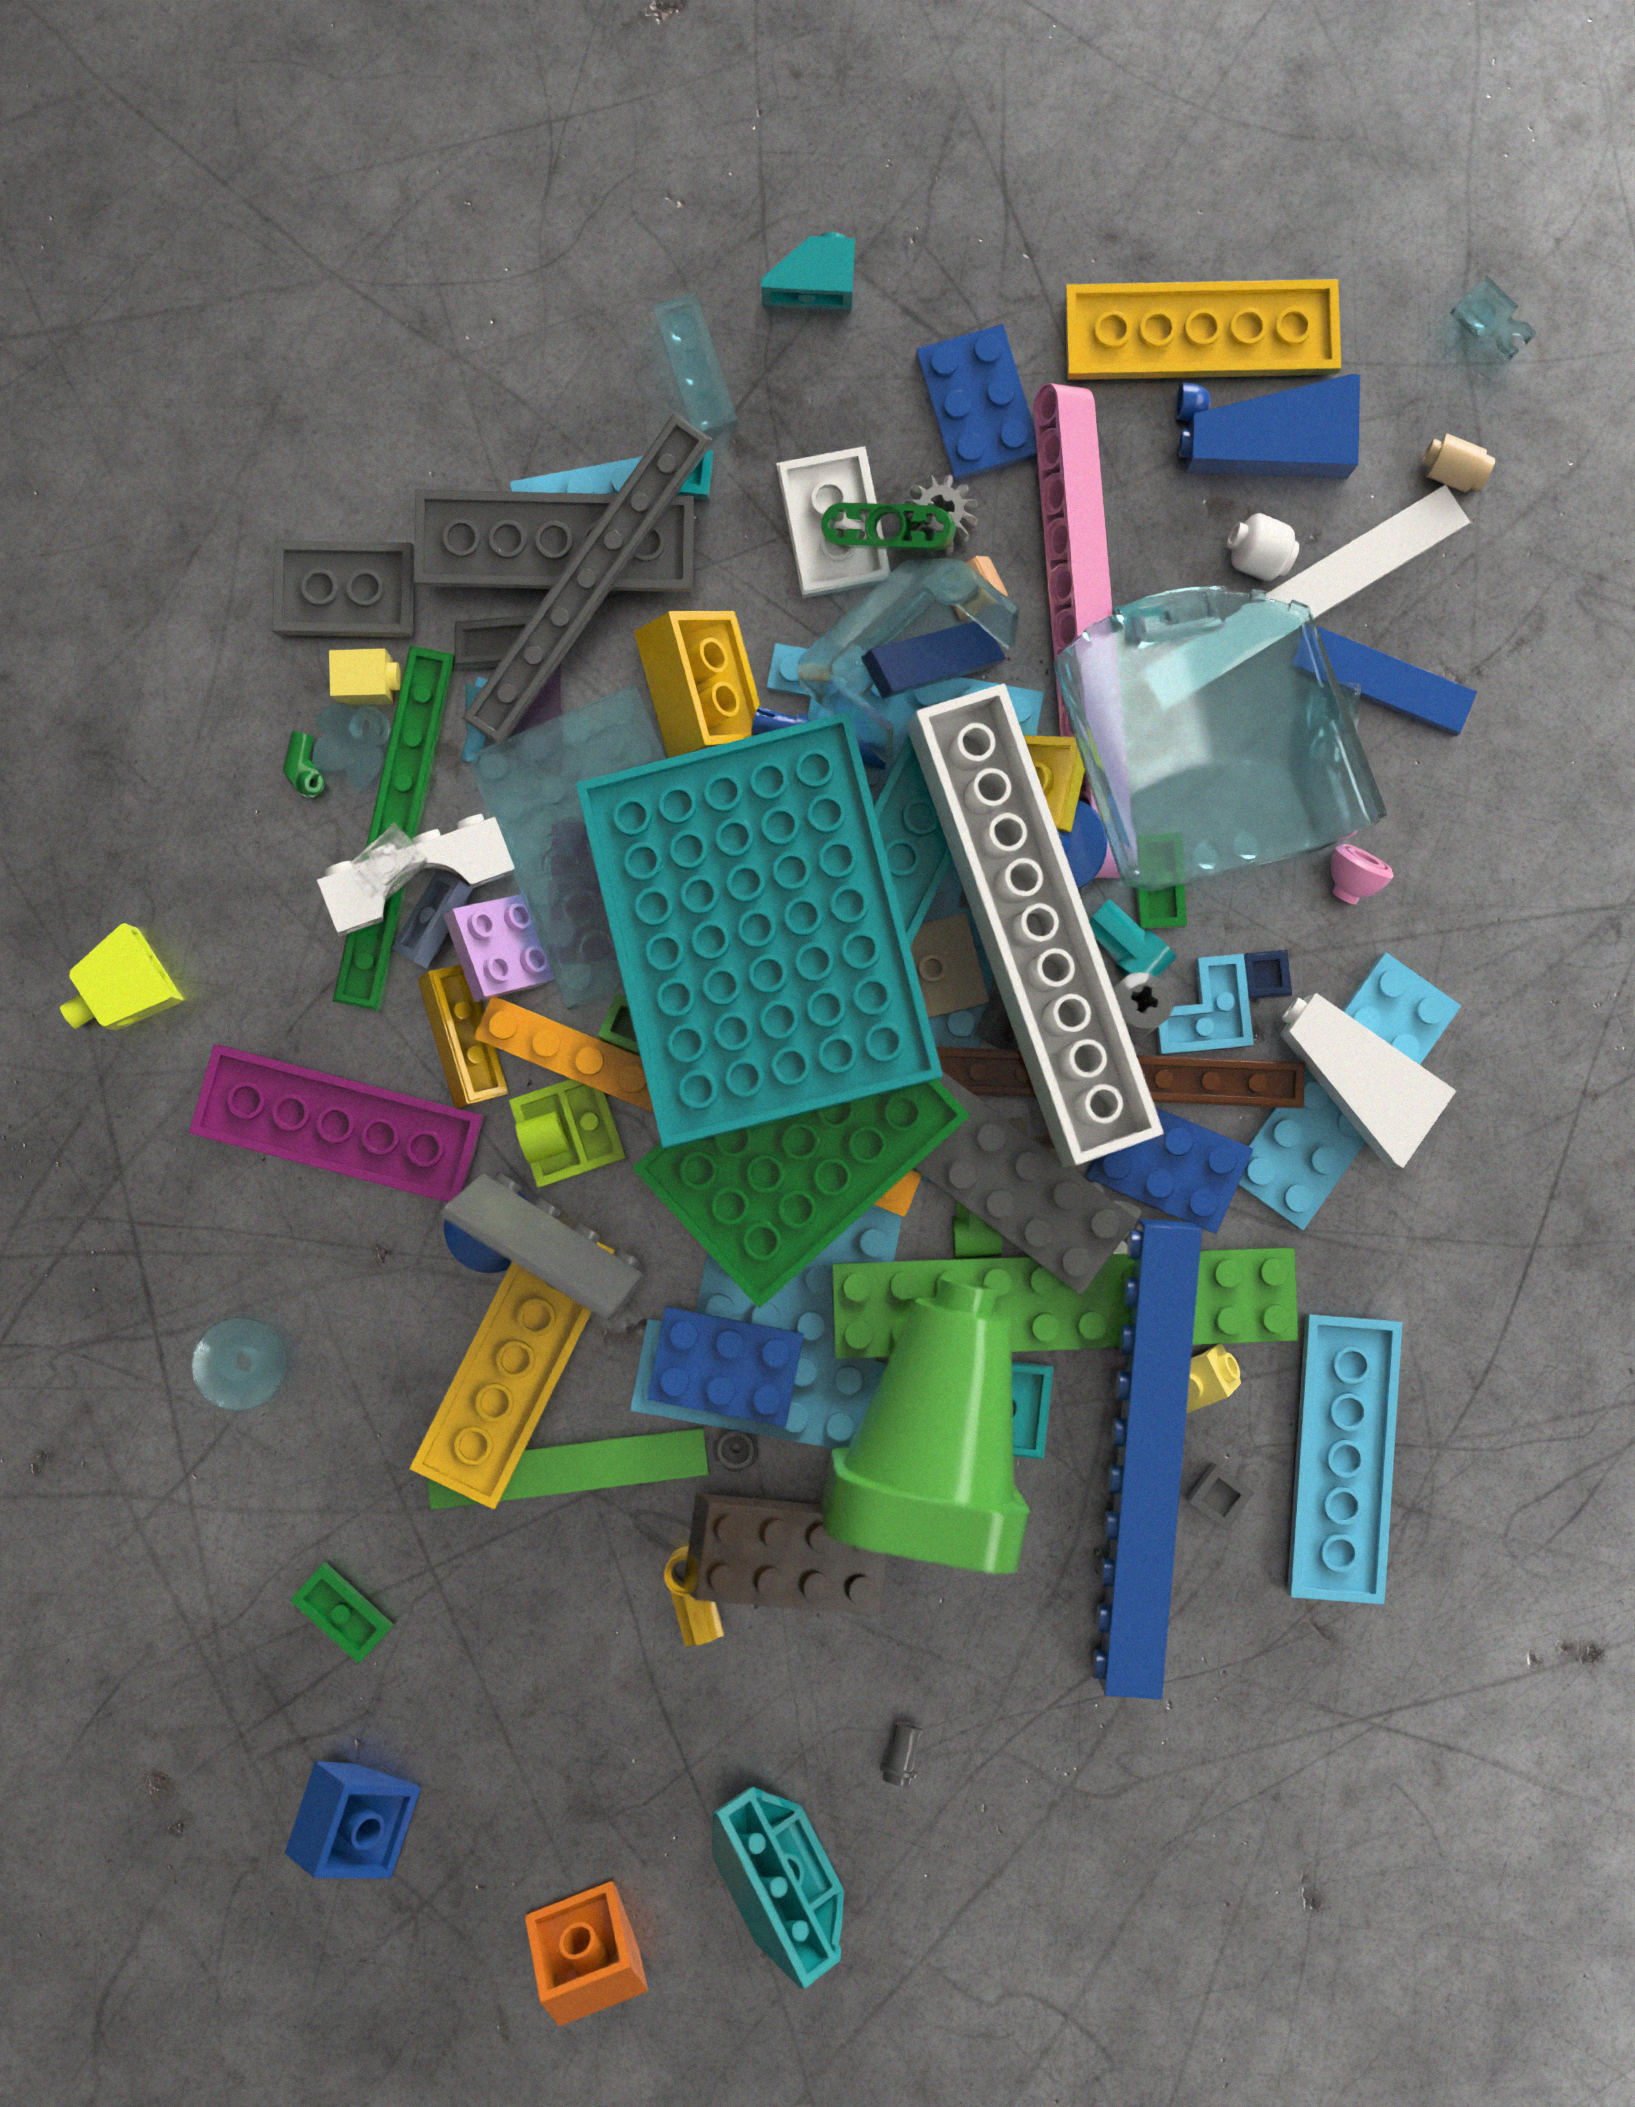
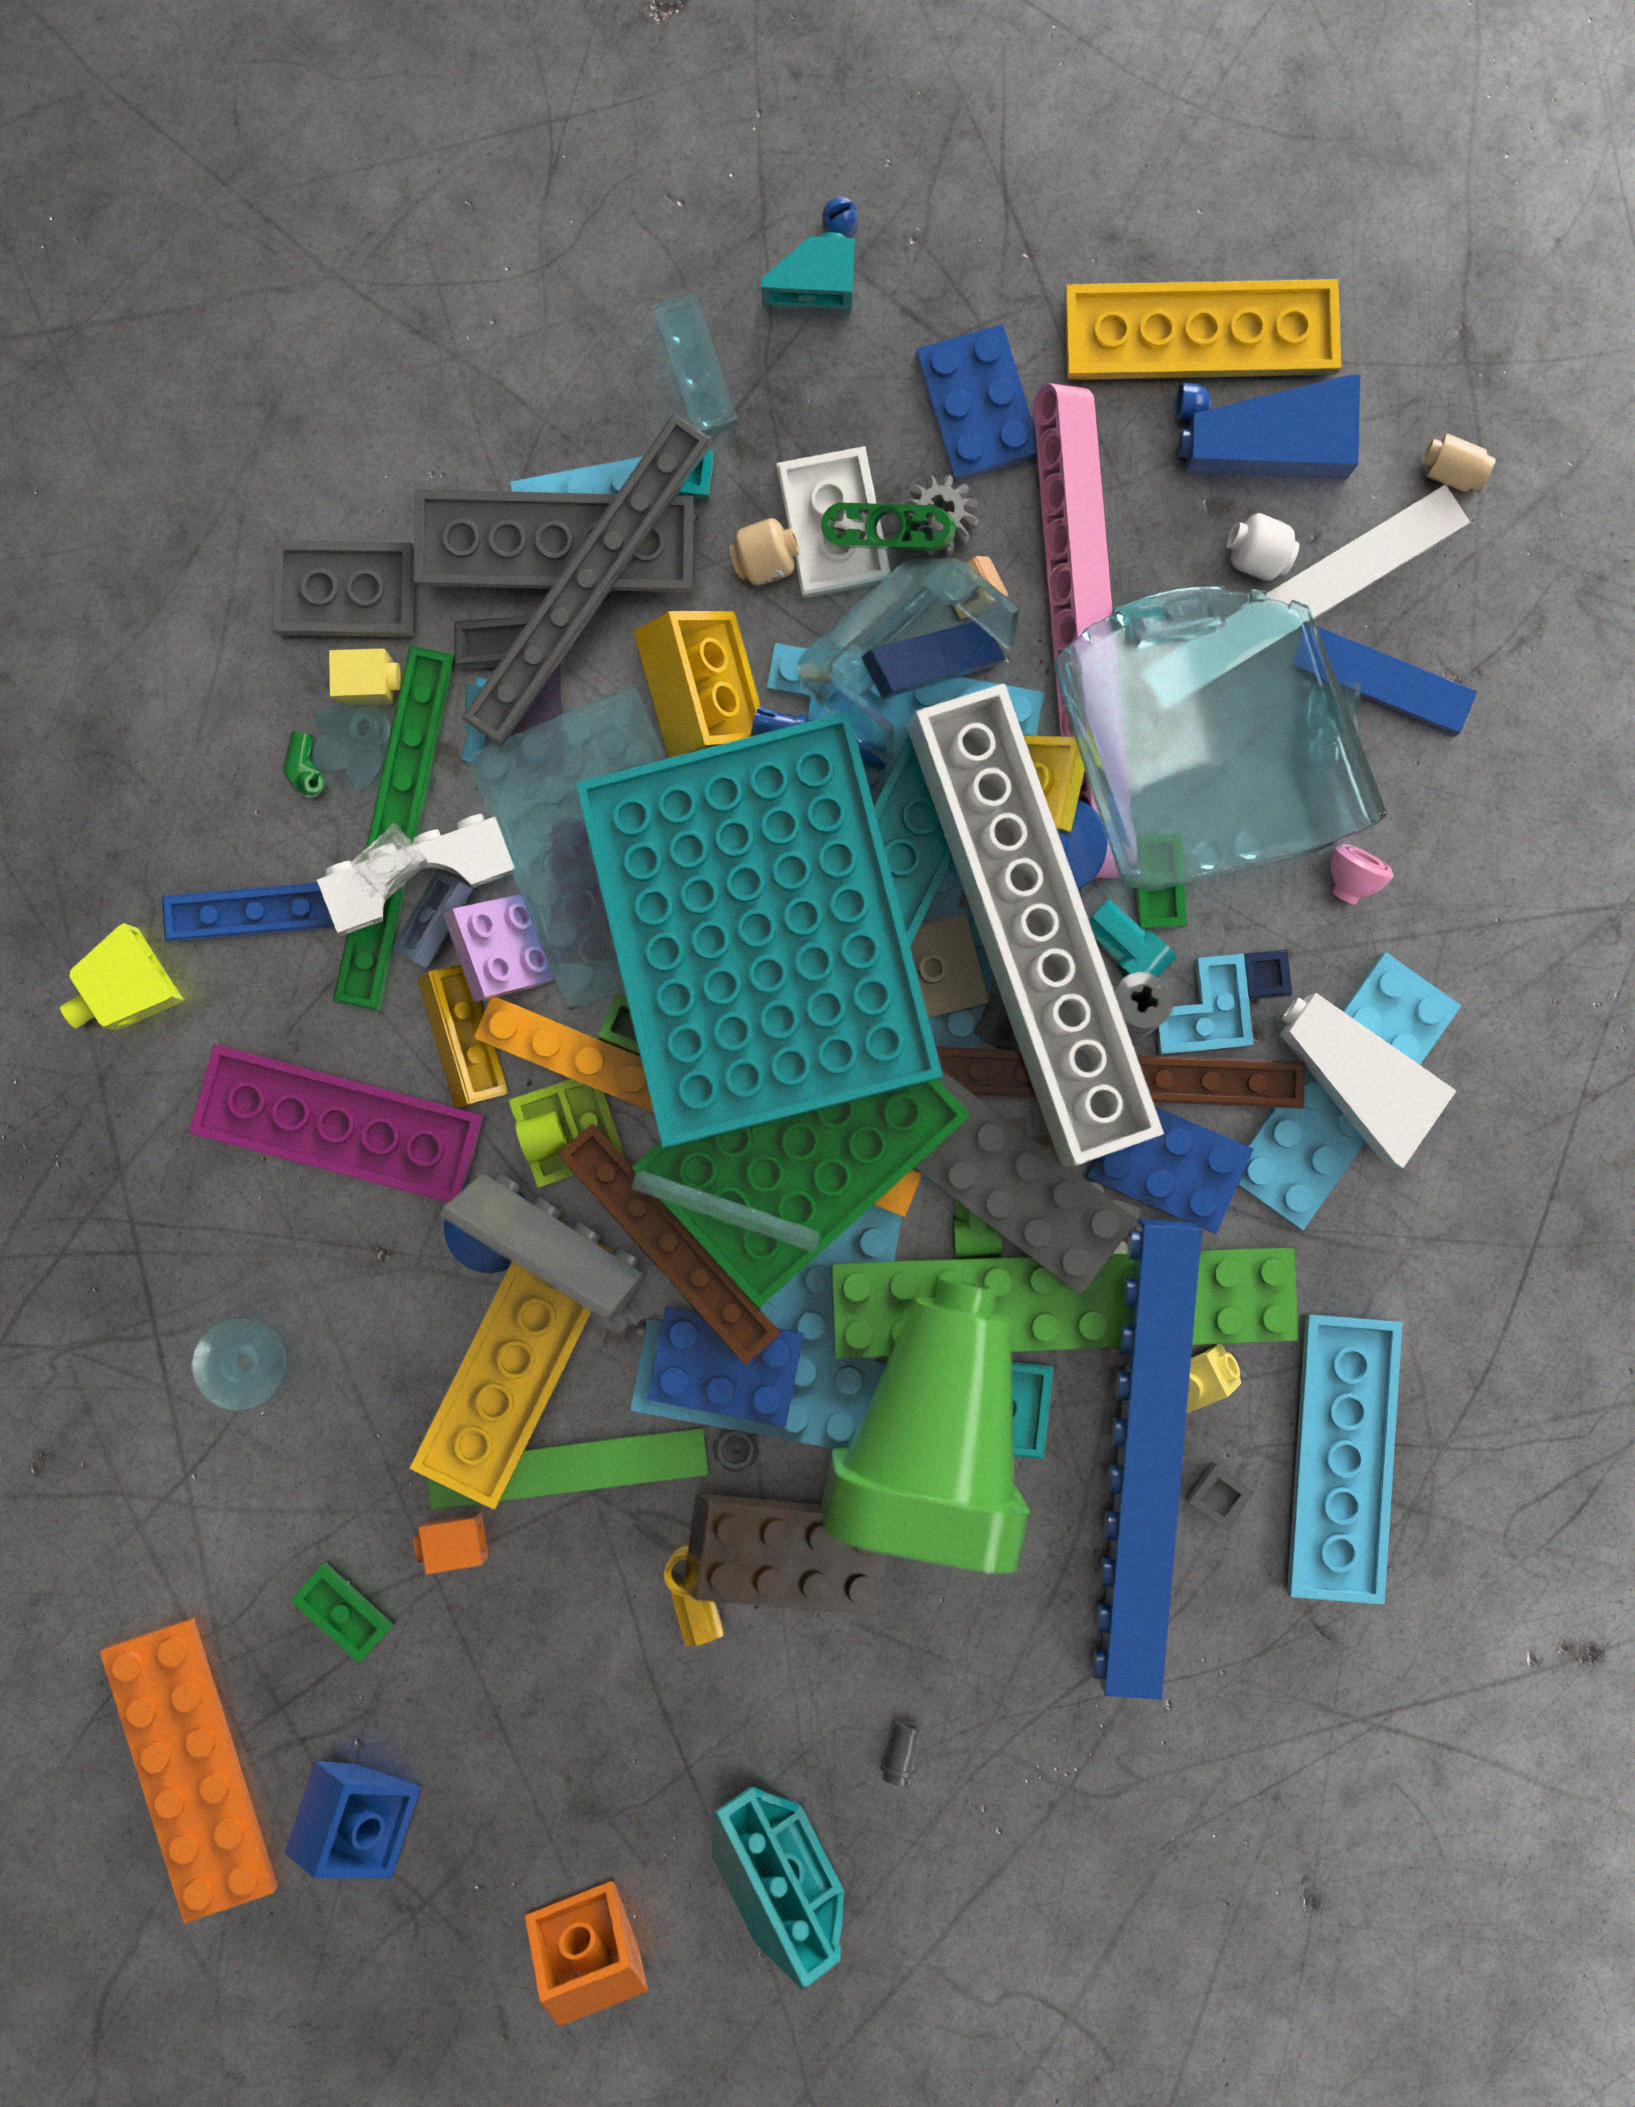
(189, 1770): none -> orange plate
(245, 913): none -> blue tile
(451, 1543): none -> orange brick
(669, 1246): none -> reddish brown plate
(727, 1210): none -> clear light blue tile
(764, 552): none -> tan head
(845, 222): none -> blue hinge
(1488, 313): clear light blue plate -> none

